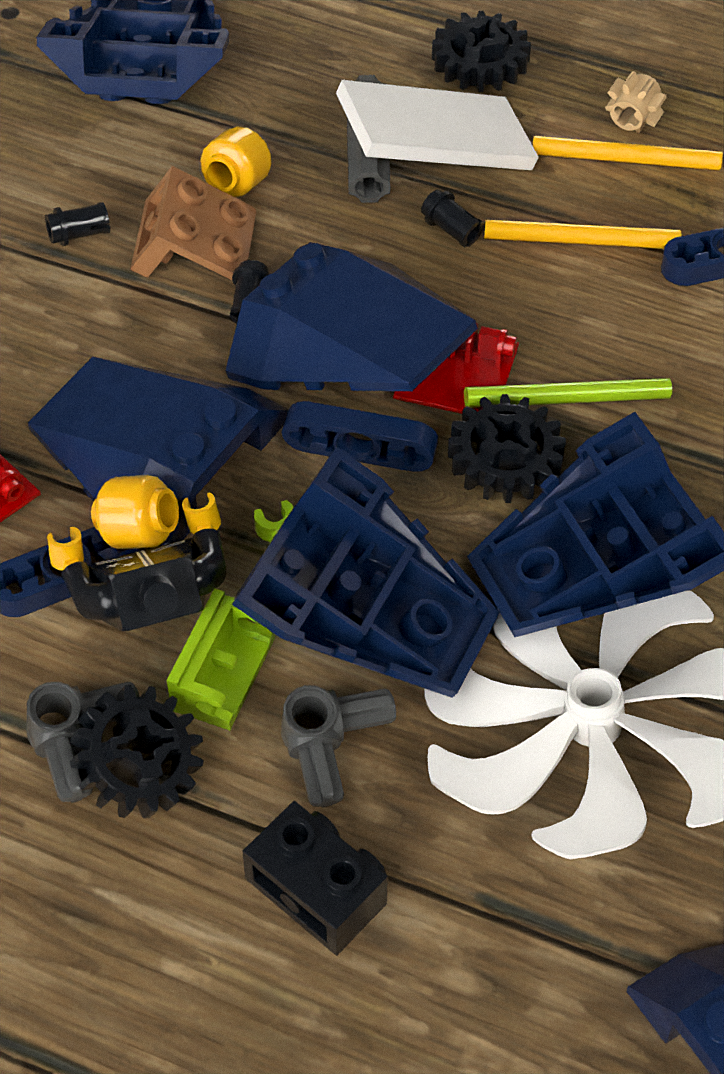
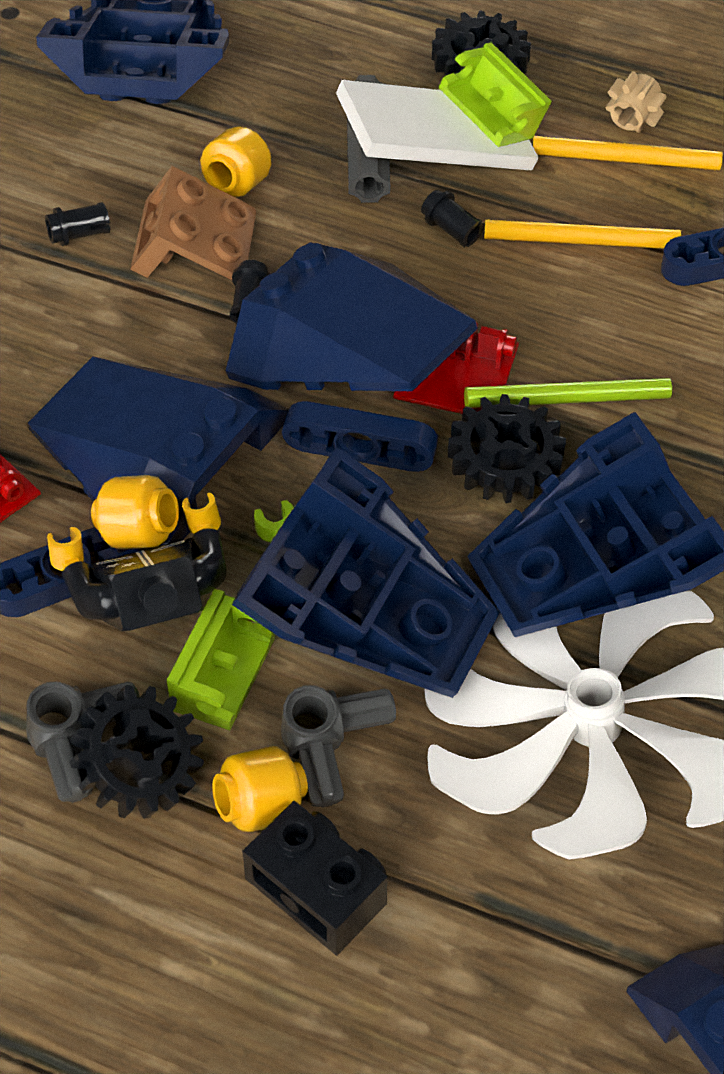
(257, 787): none -> yellow head
(496, 95): none -> lime hinge

